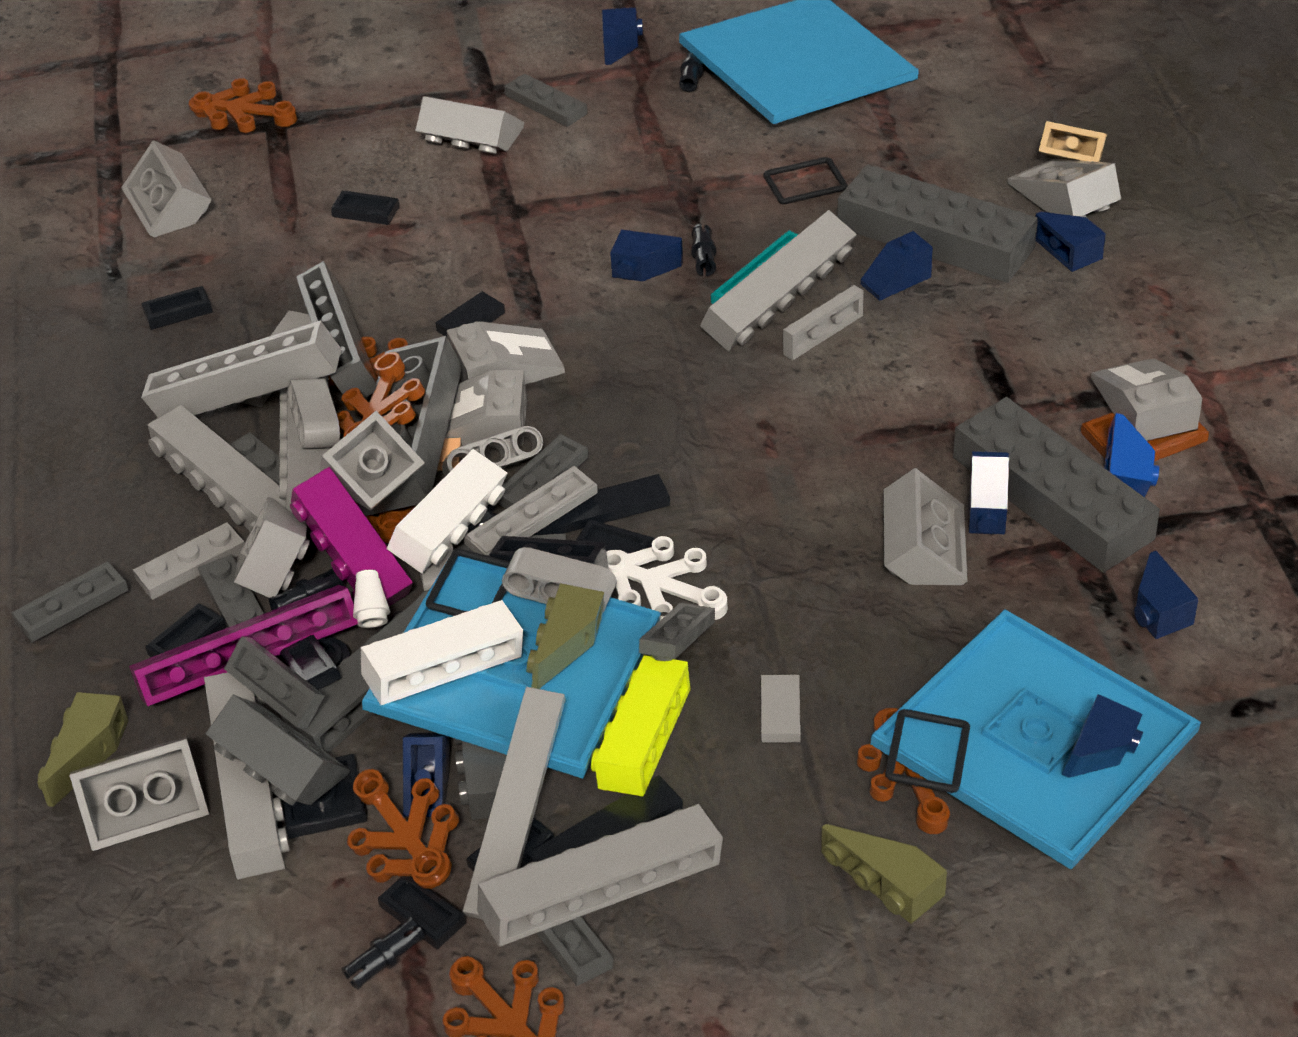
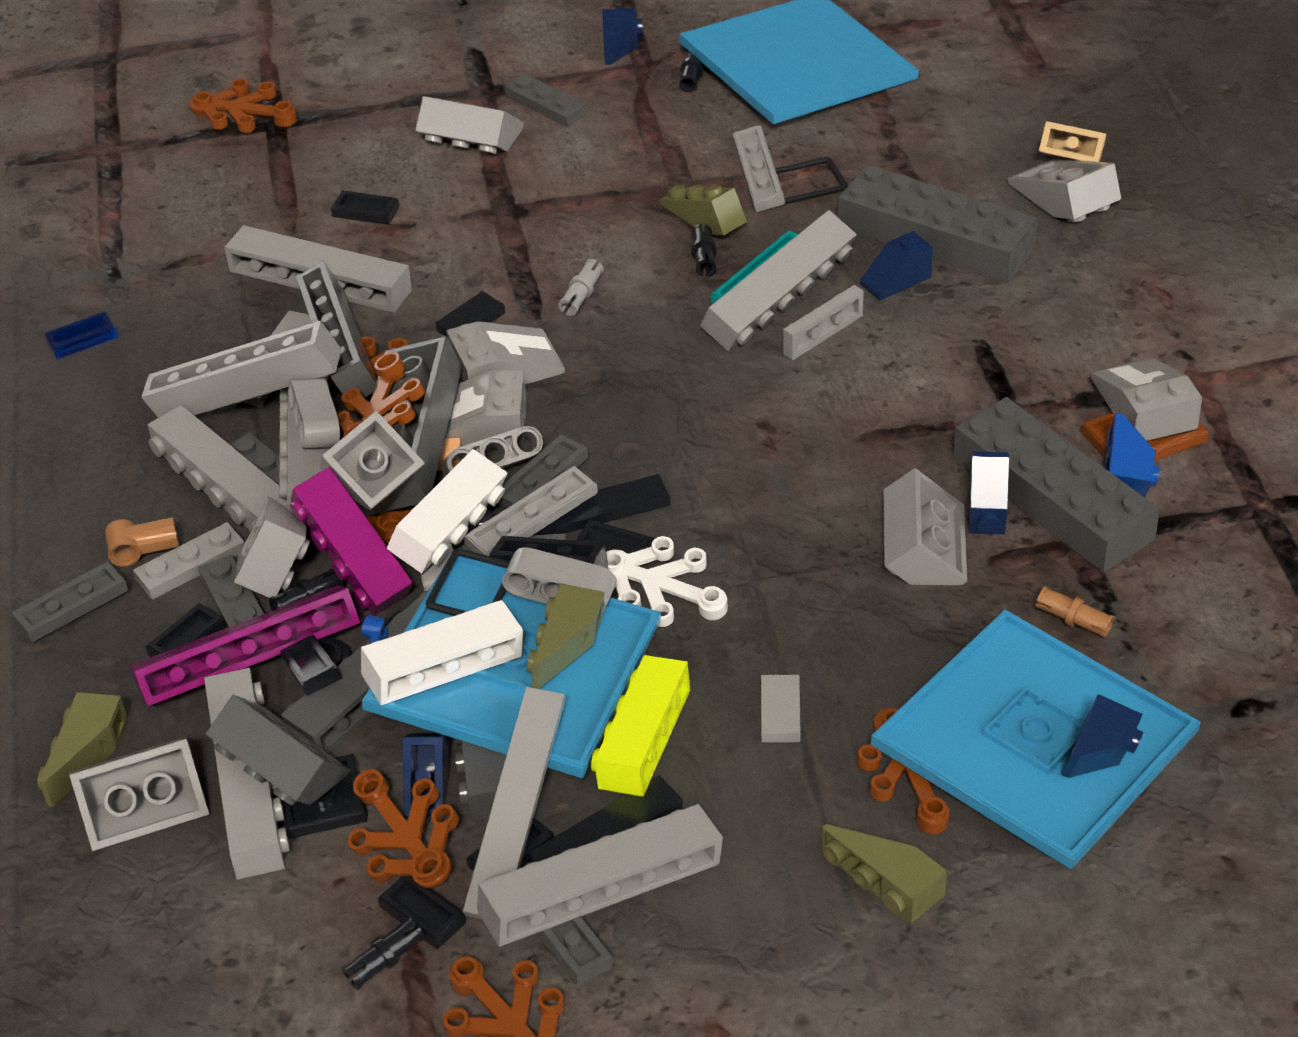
(81, 335): none -> clear blue tile
(129, 541): none -> medium nougat piece
(165, 191): light grey slope -> none
(176, 307): black tile -> none
(274, 682): dark grey plate -> none
(282, 258): none -> light grey brick
(370, 601): white cone -> none
(374, 628): none -> blue hand
(581, 287): none -> light grey pin
(644, 255): dark blue slope -> none
(676, 631): dark grey plate -> none
(706, 205): none -> olive slope
(758, 168): none -> light grey tile
(890, 775): black piece -> none
(1070, 239): dark blue slope -> none
(1074, 611): none -> medium nougat pin
(1164, 599): dark blue slope -> none

